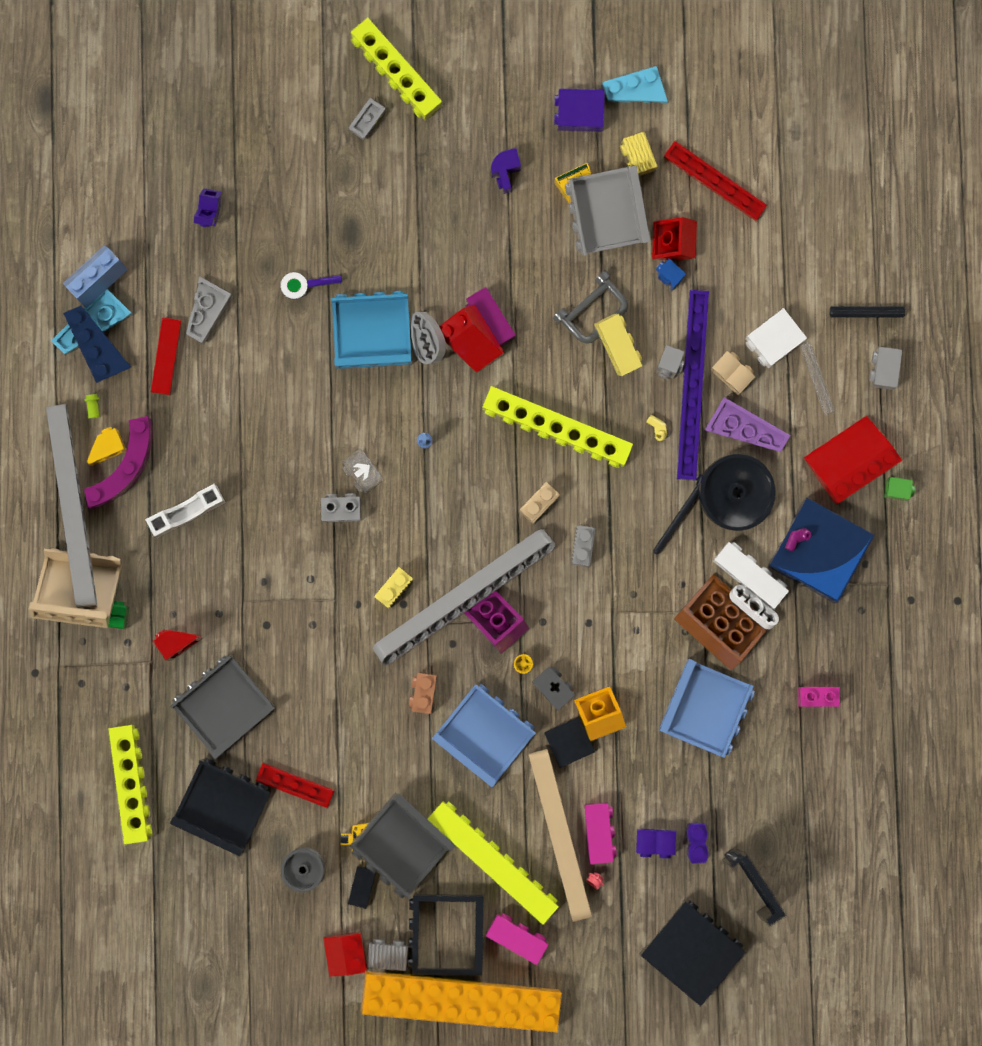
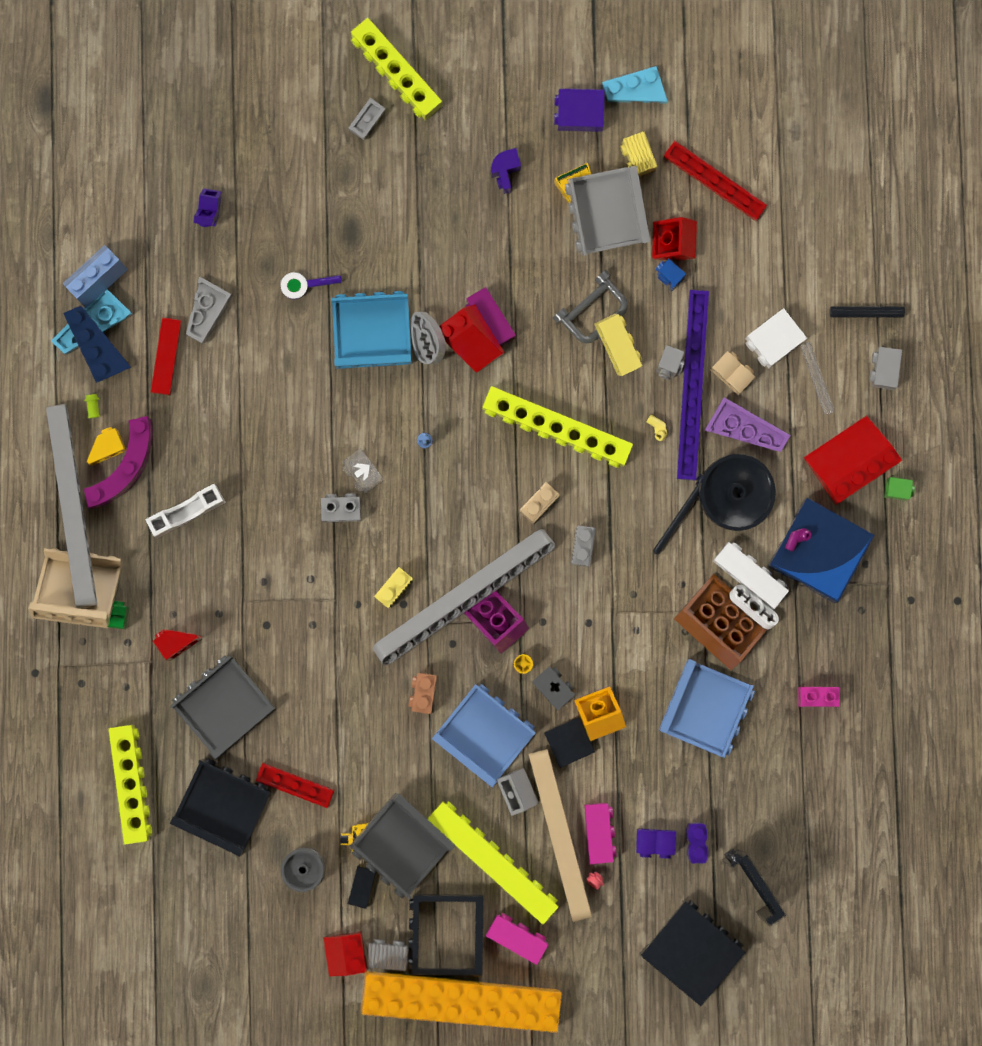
(517, 791): none -> light grey brick

